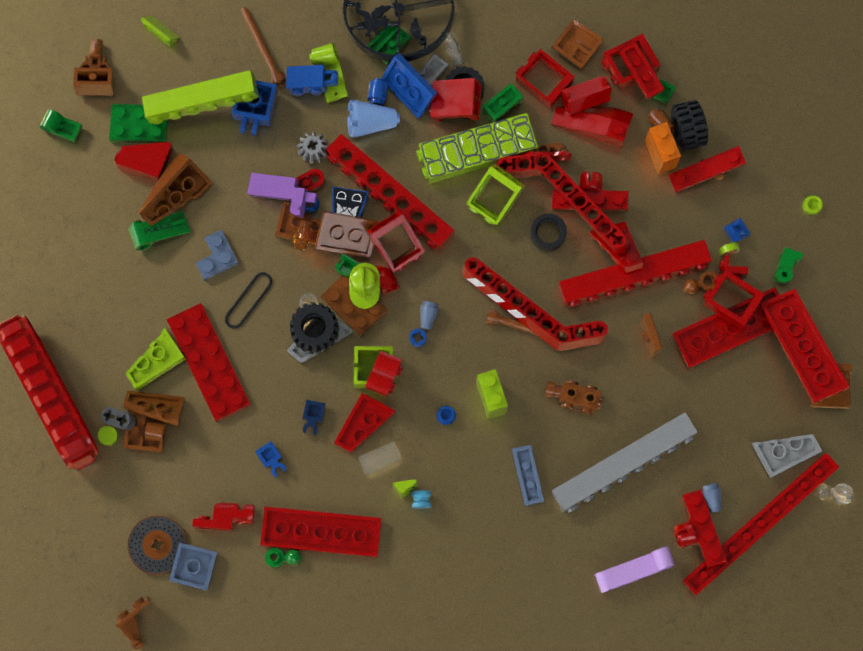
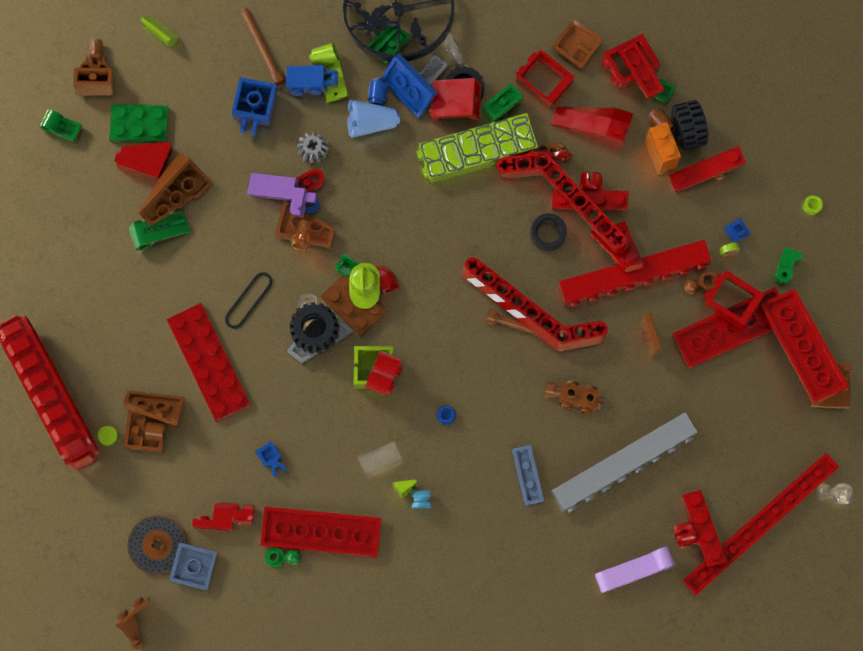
(116, 422): dark grey beam -> none
(156, 361): lime wing -> none
(200, 97): lime brick -> none
(221, 258): sand blue plate -> none
(313, 413): dark blue plate -> none
(343, 146): red brick -> none
(345, 234): plate -> none
(349, 201): black torso -> none
(362, 422): red wing -> none
(387, 225): red window -> none
(421, 342): blue bush -> none
(428, 314): sand blue cone -> none
(491, 394): lime brick -> none
(506, 179): lime window -> none
(586, 95): red brick -> none
(712, 495): sand blue cone -> none
(739, 271): red bracket -> none
(785, 453): light grey wing -> none

